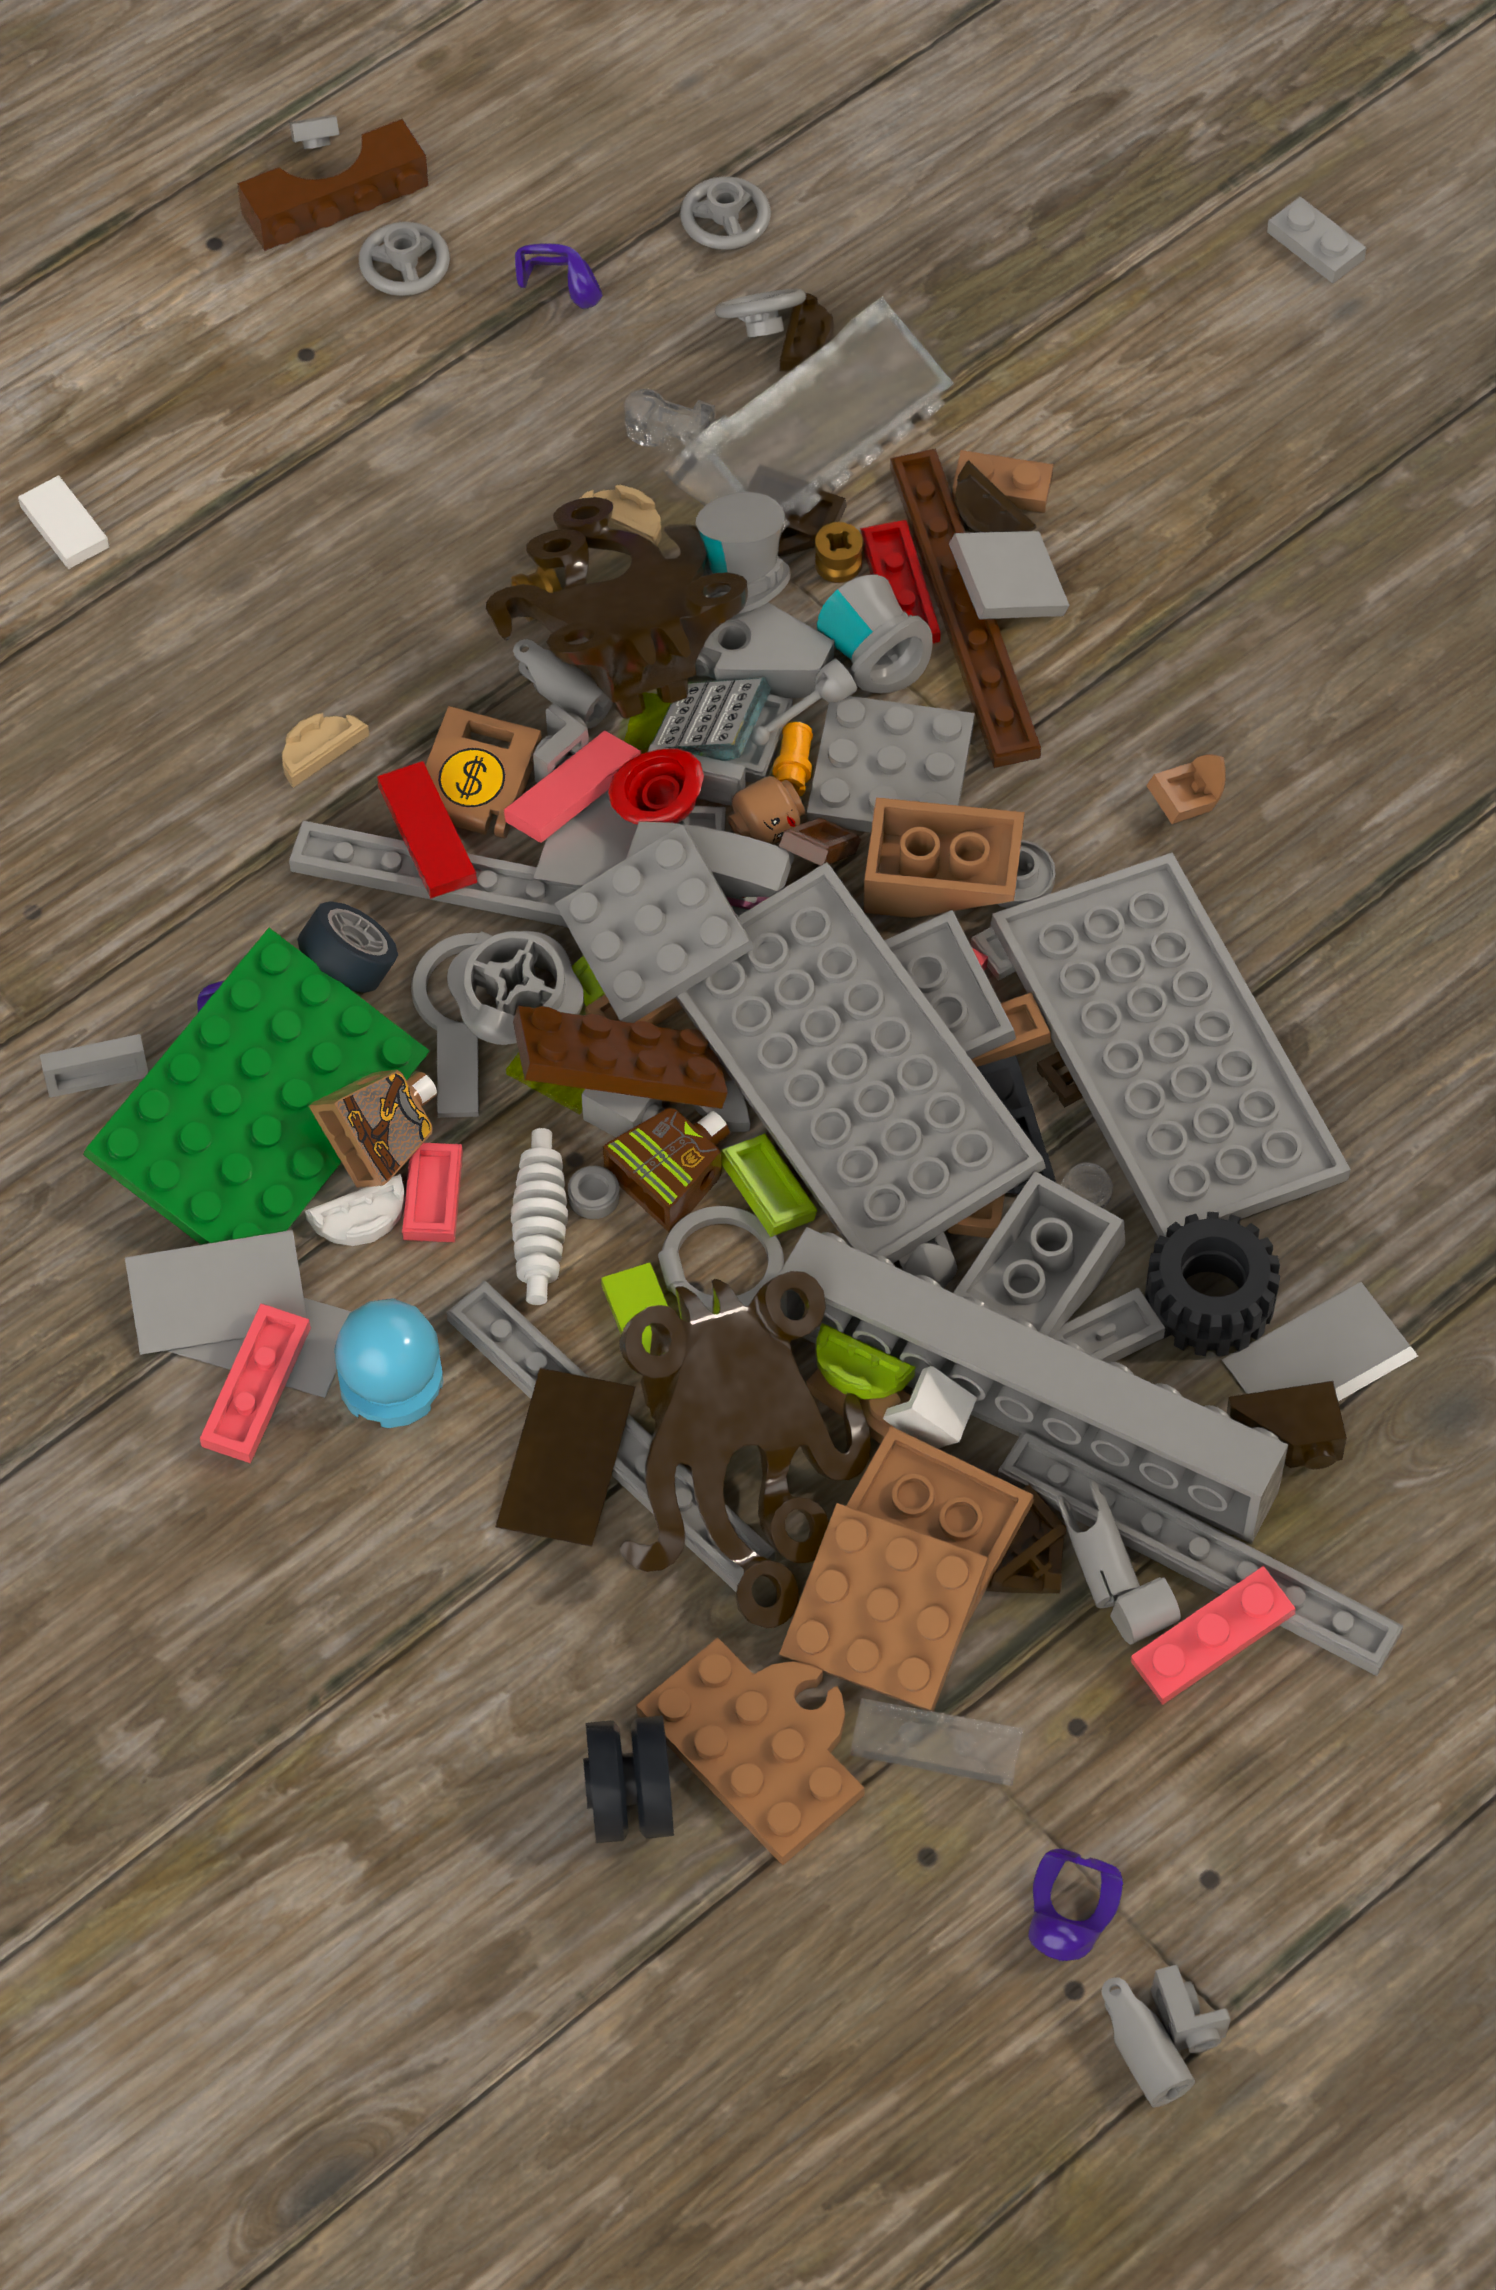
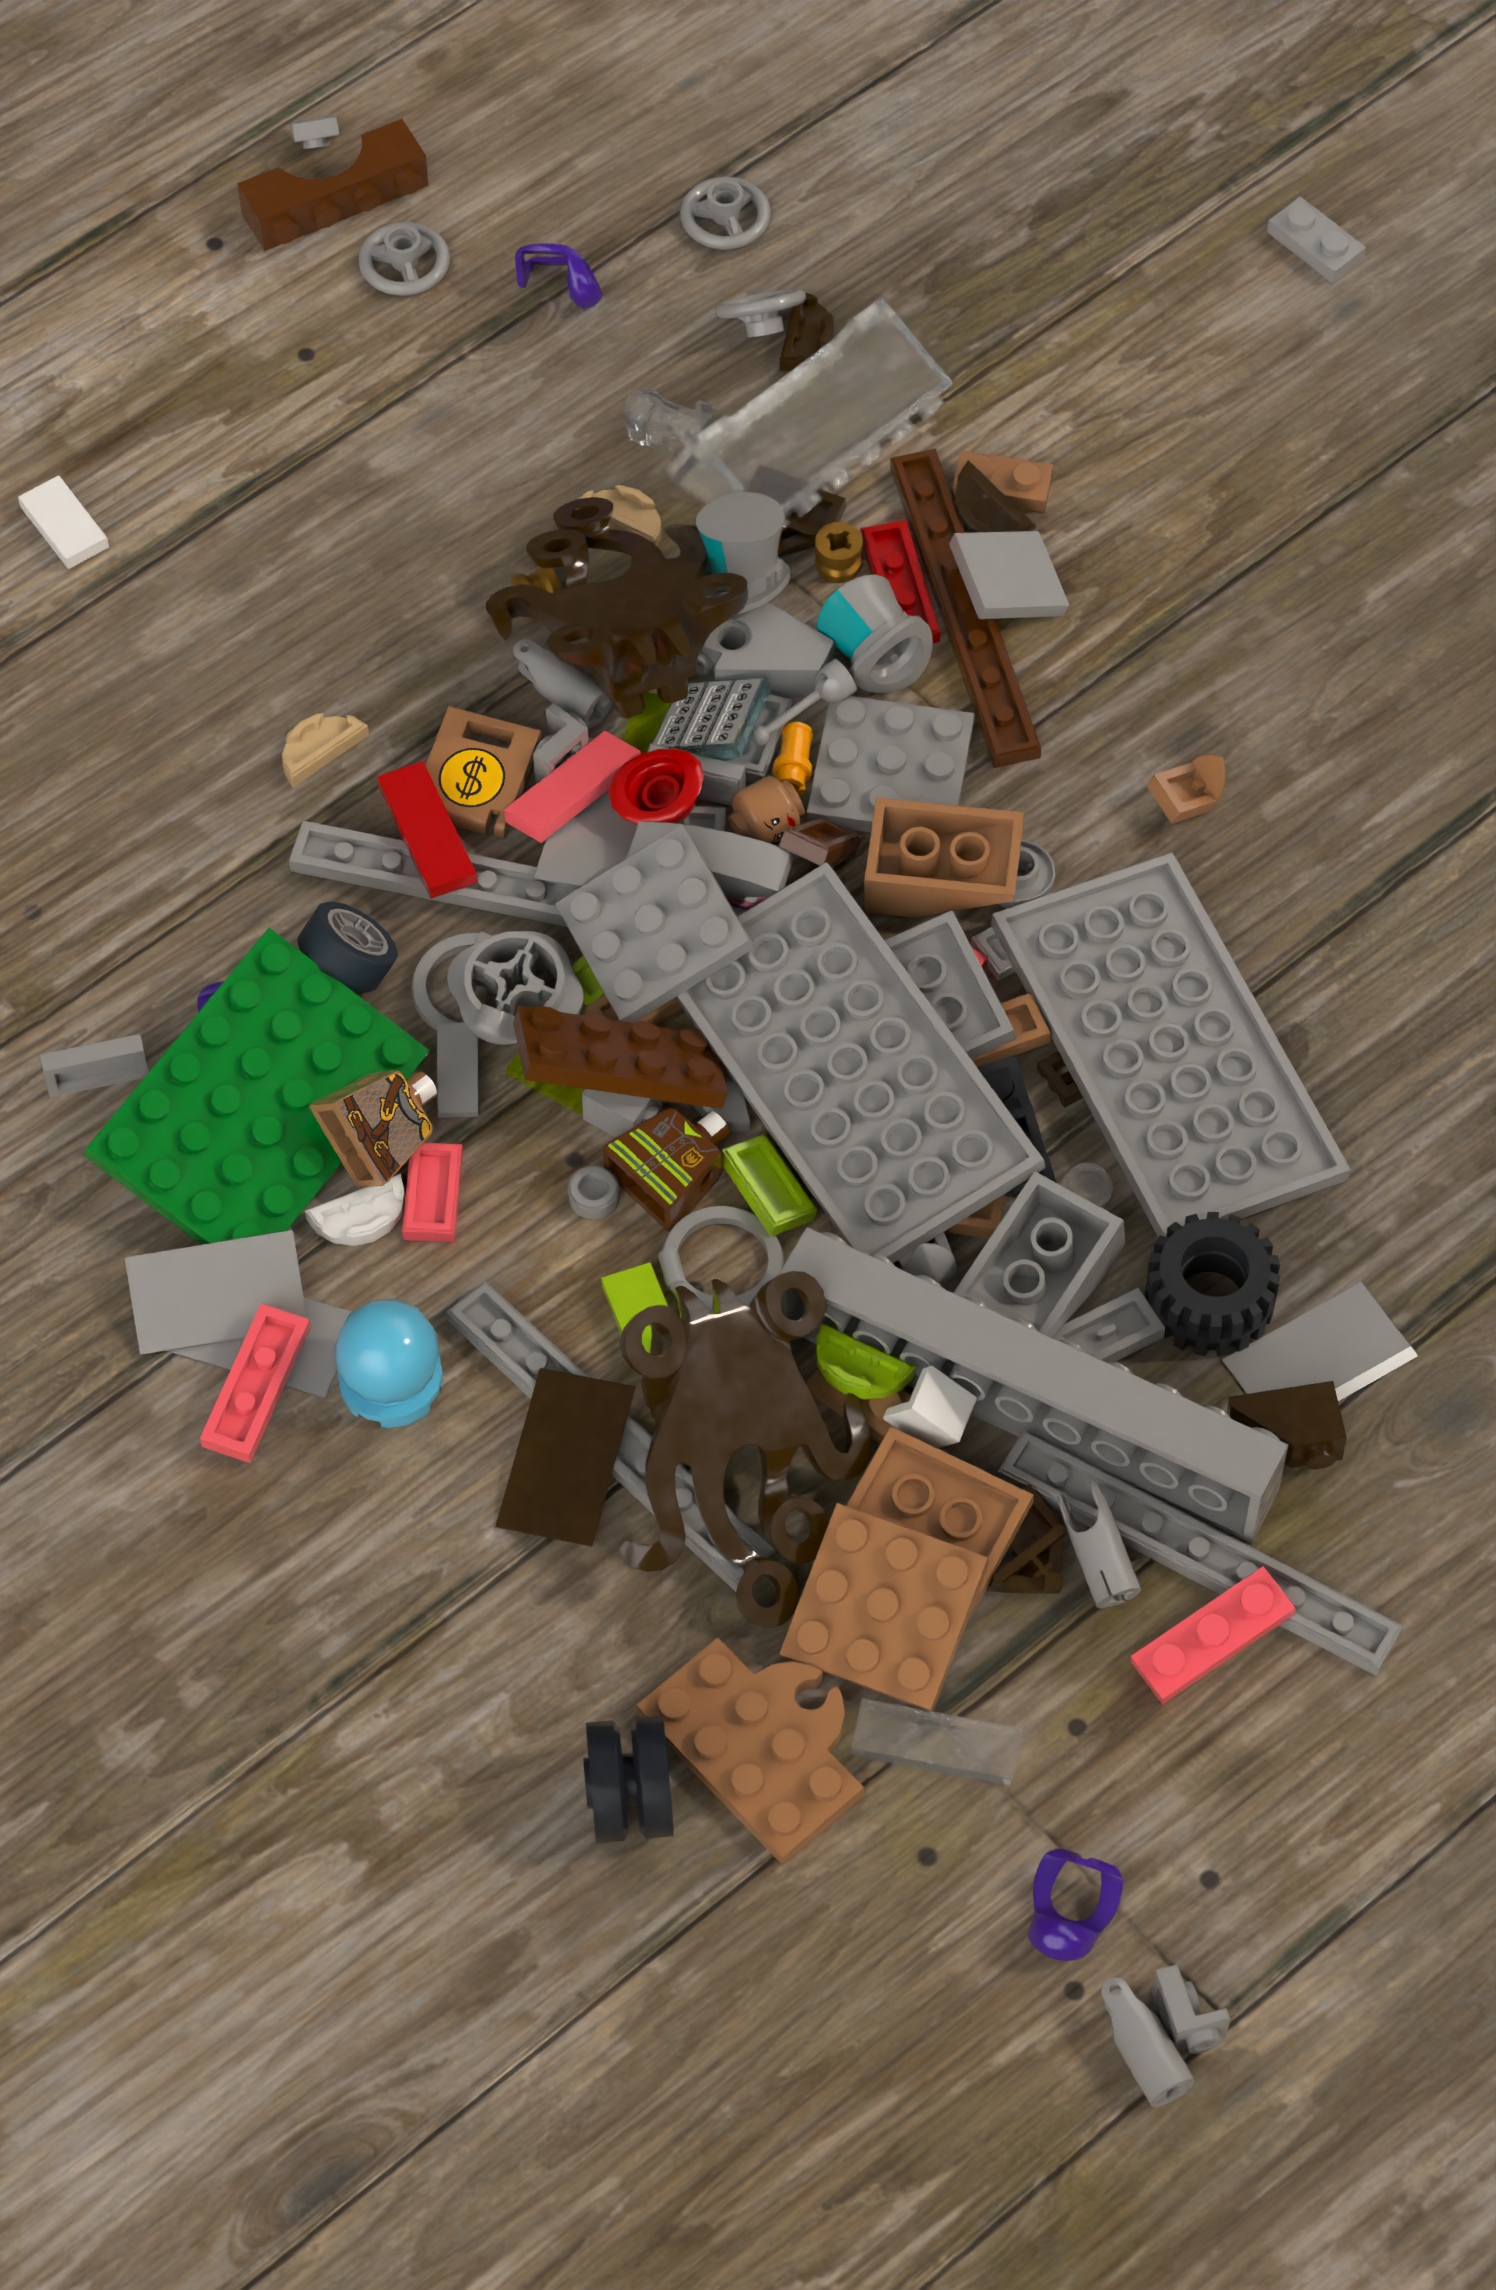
(539, 1216): white piece -> none
(1145, 1610): light grey brick -> none

